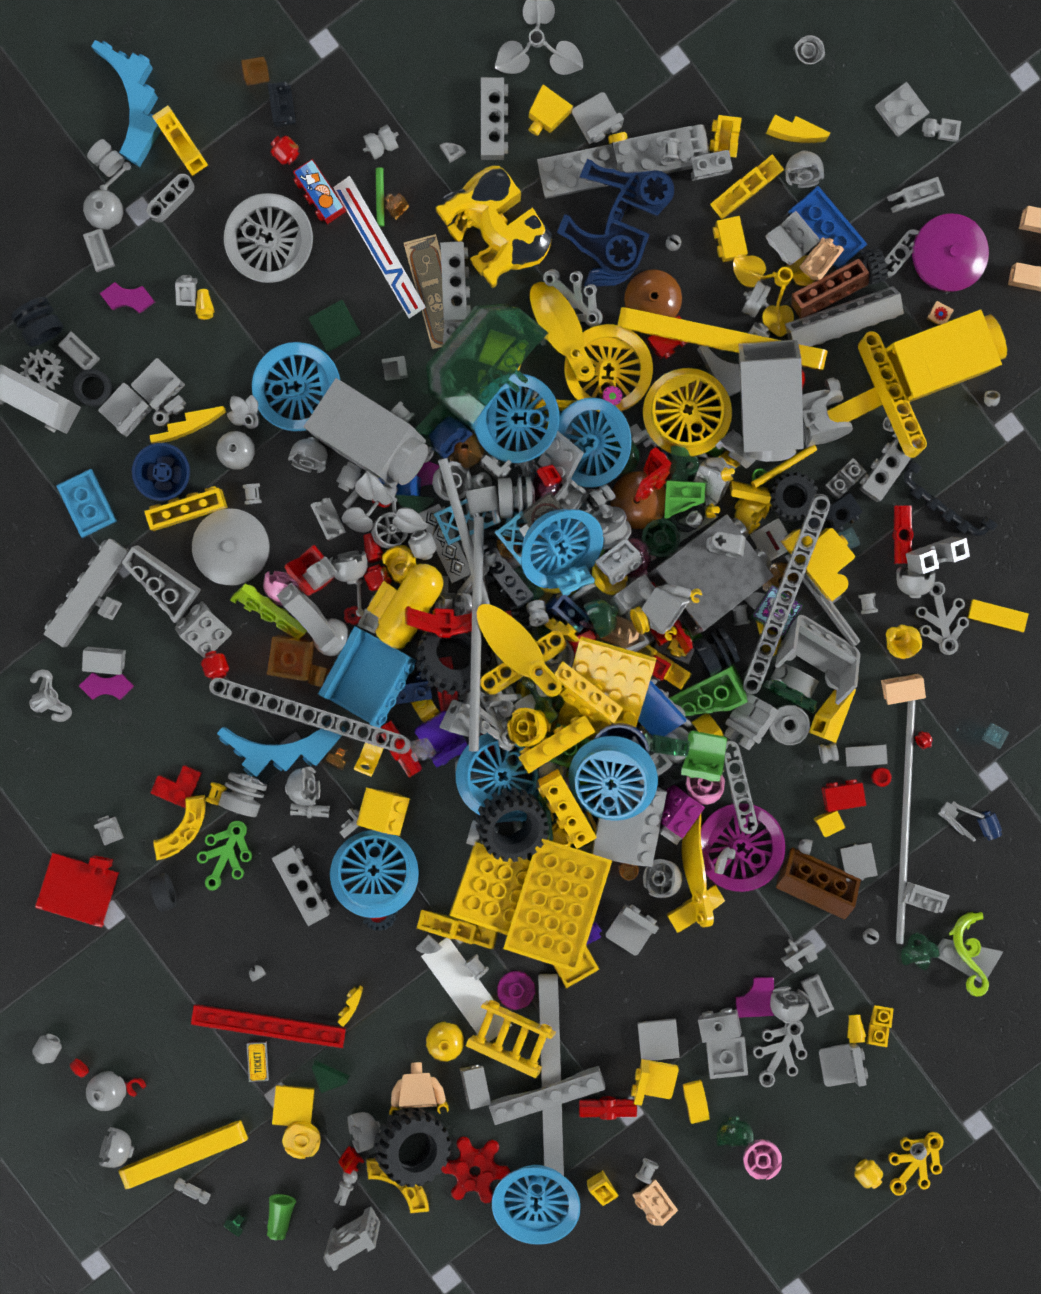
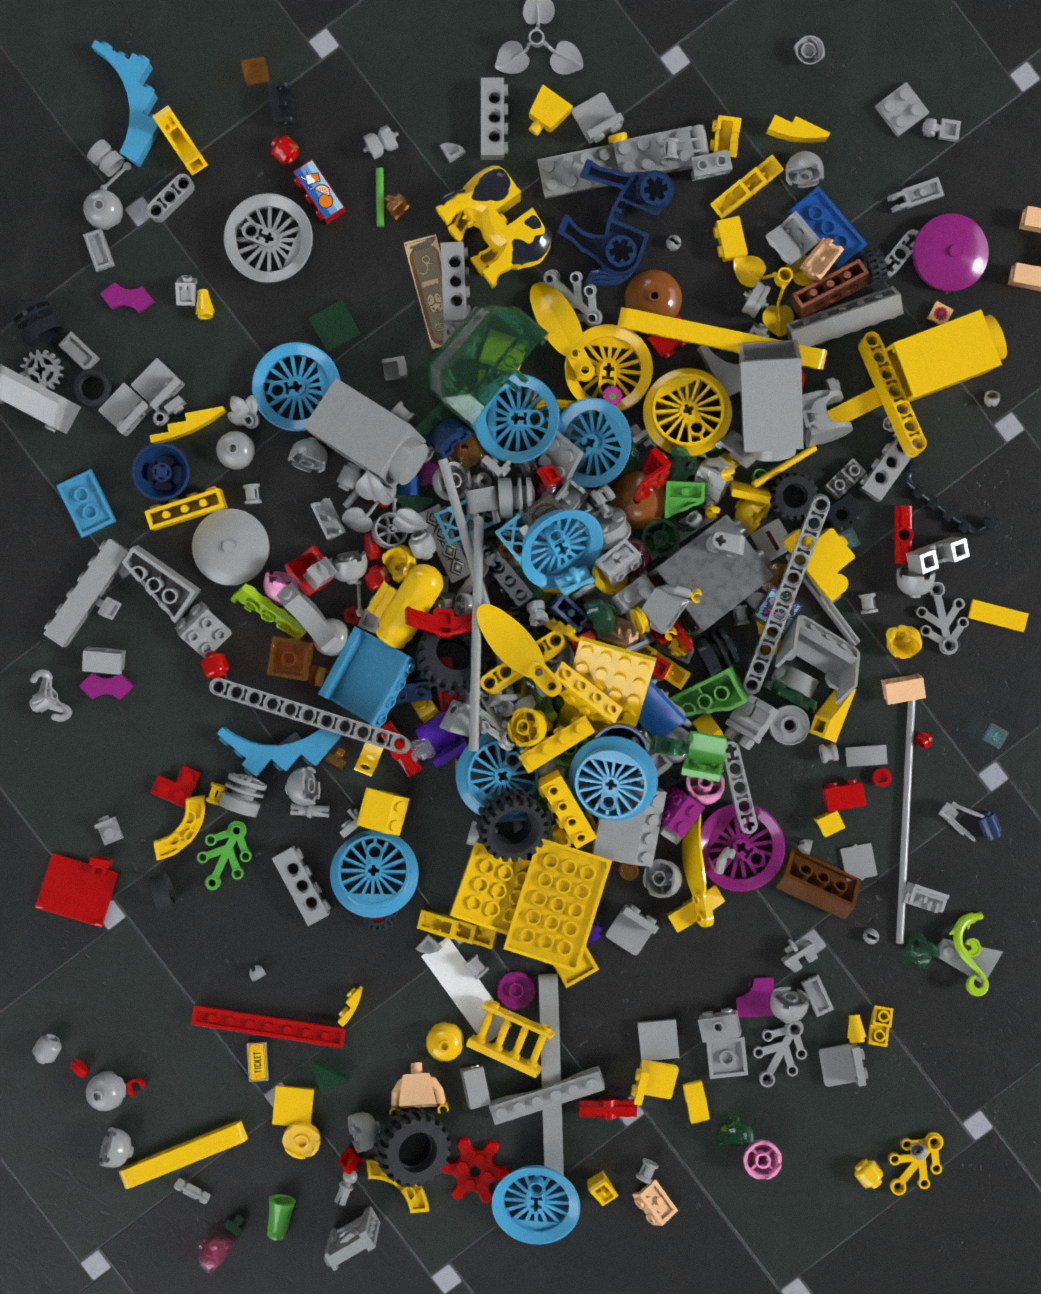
(214, 1252): none -> clear pink cylinder
(379, 247): white sticker -> none

